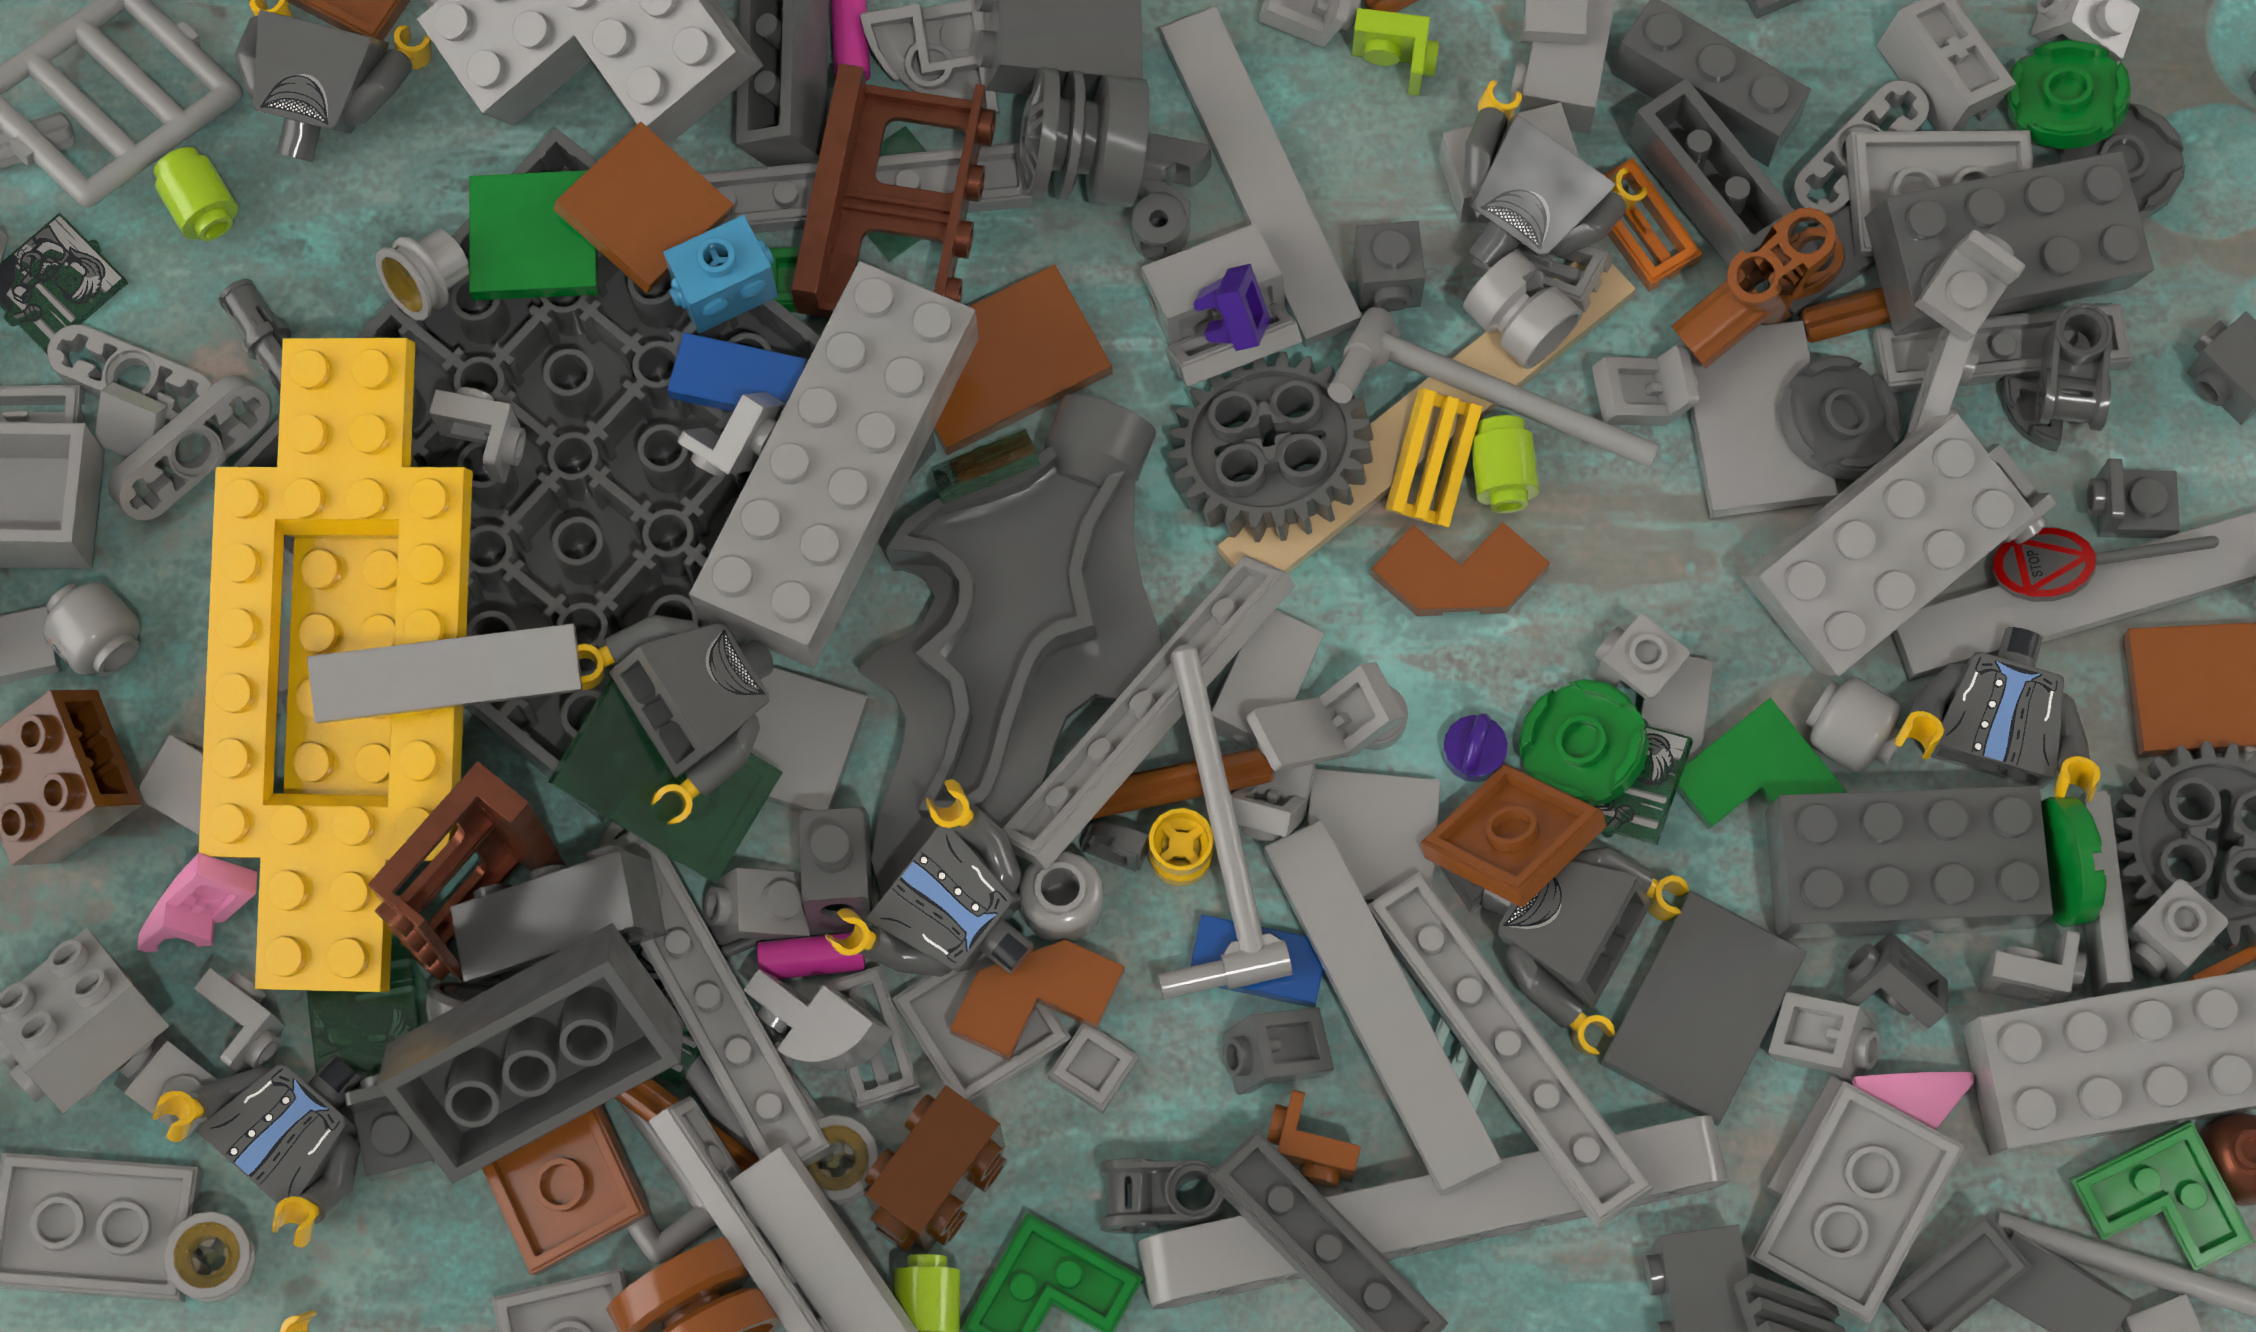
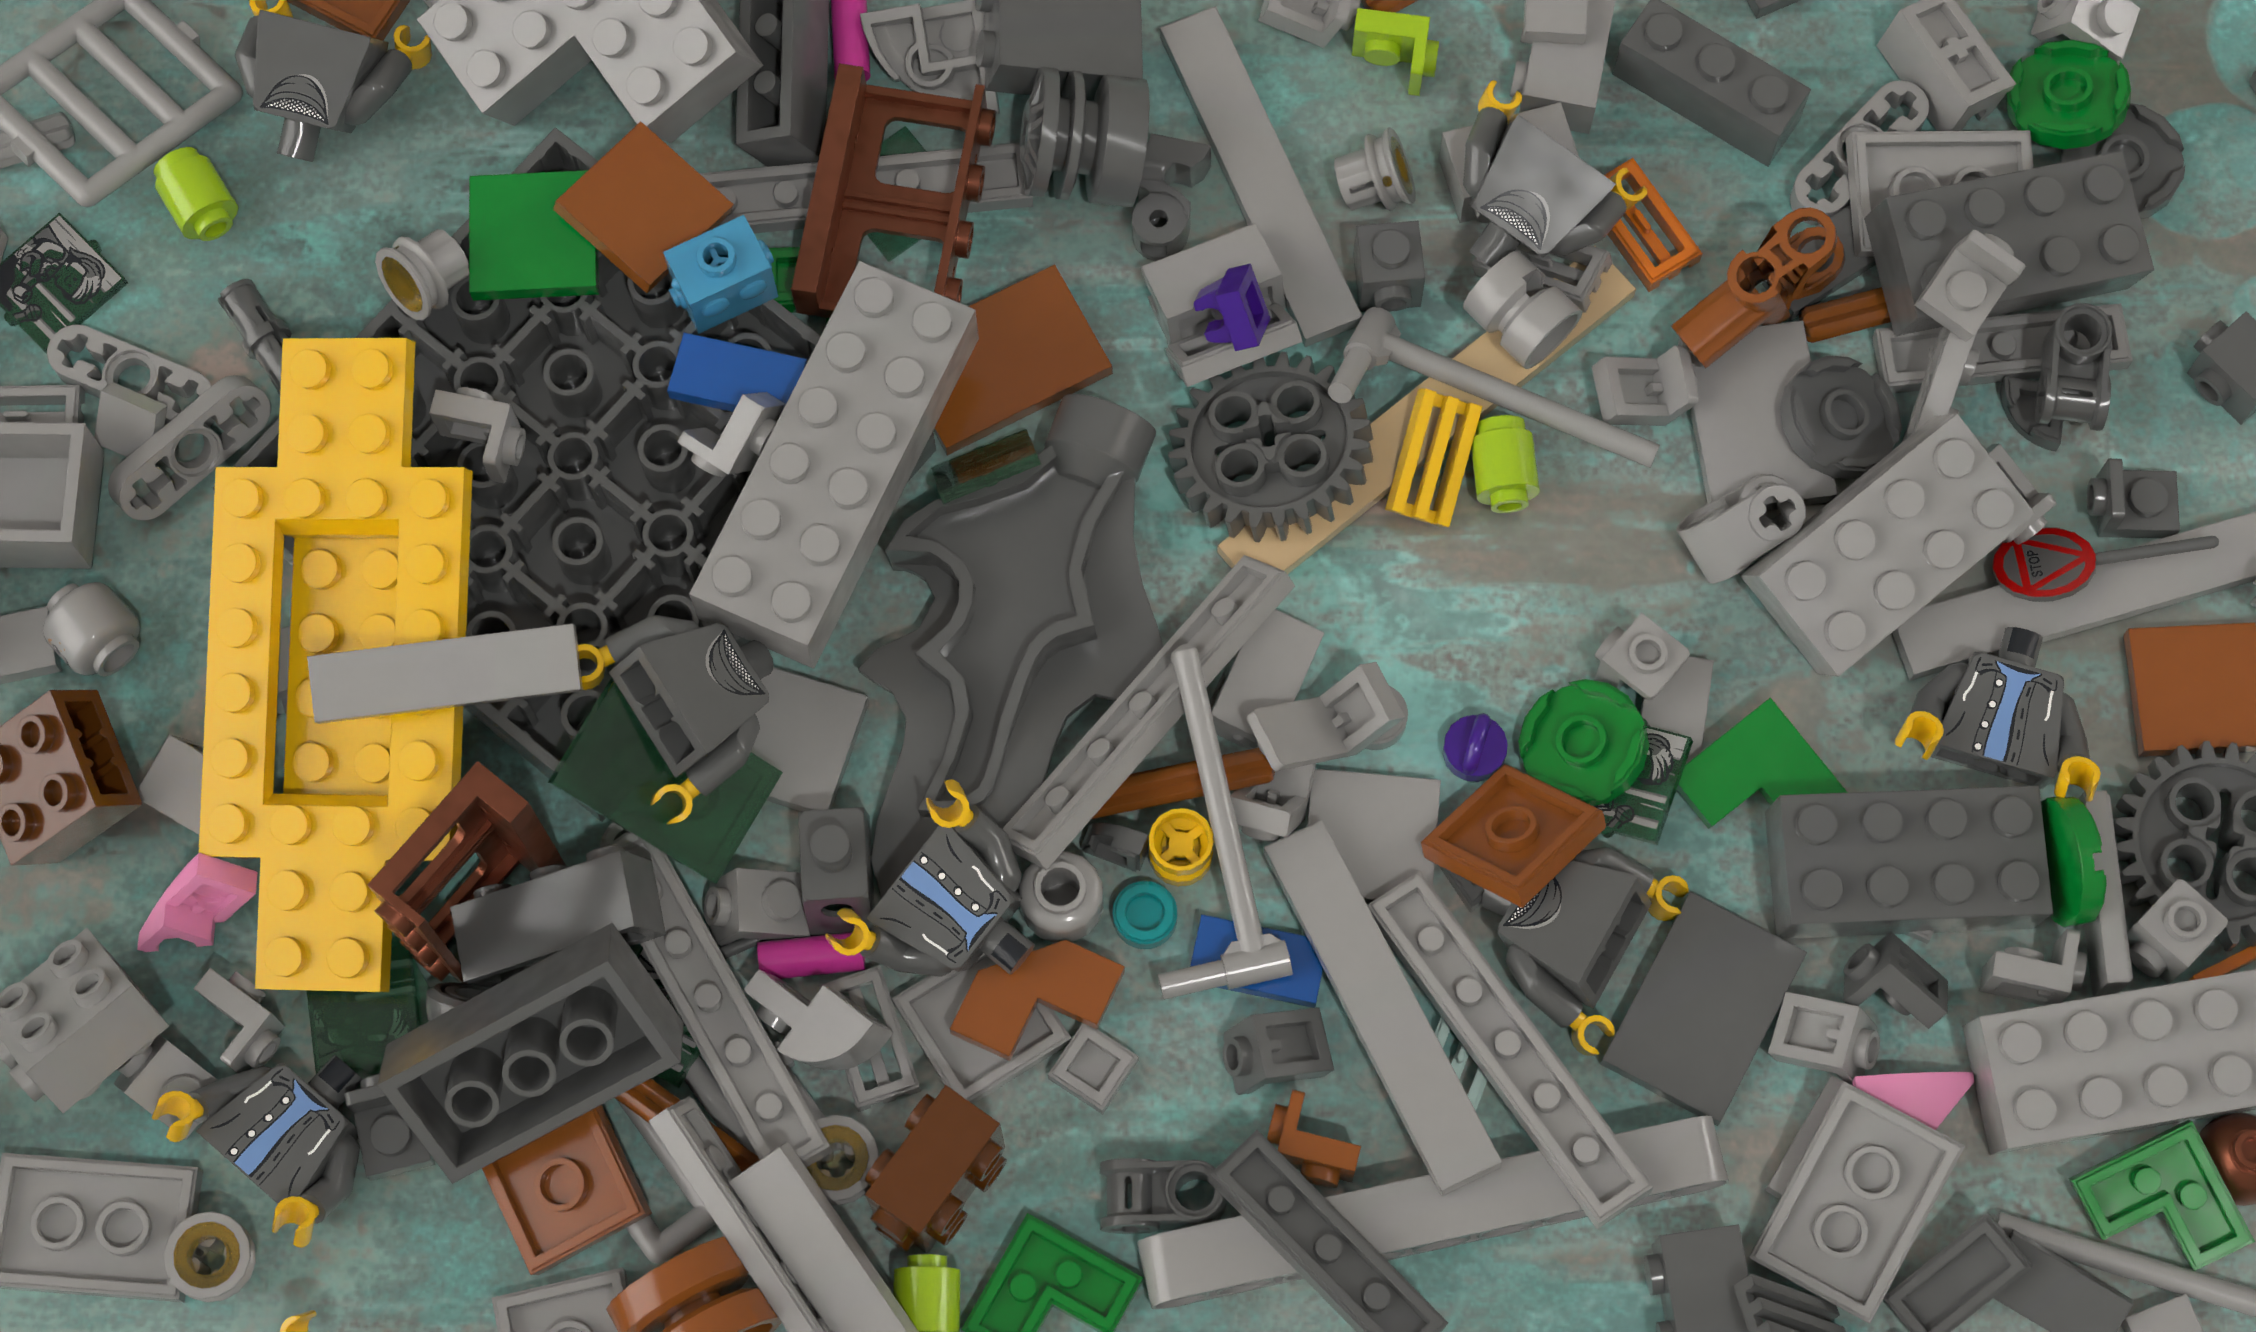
(1145, 915): none -> teal tile
(1376, 173): none -> light grey piece
(1434, 583): dark orange tile -> none
(1707, 171): dark grey brick -> none
(1735, 530): none -> light grey piece
(1855, 724): light grey head -> none

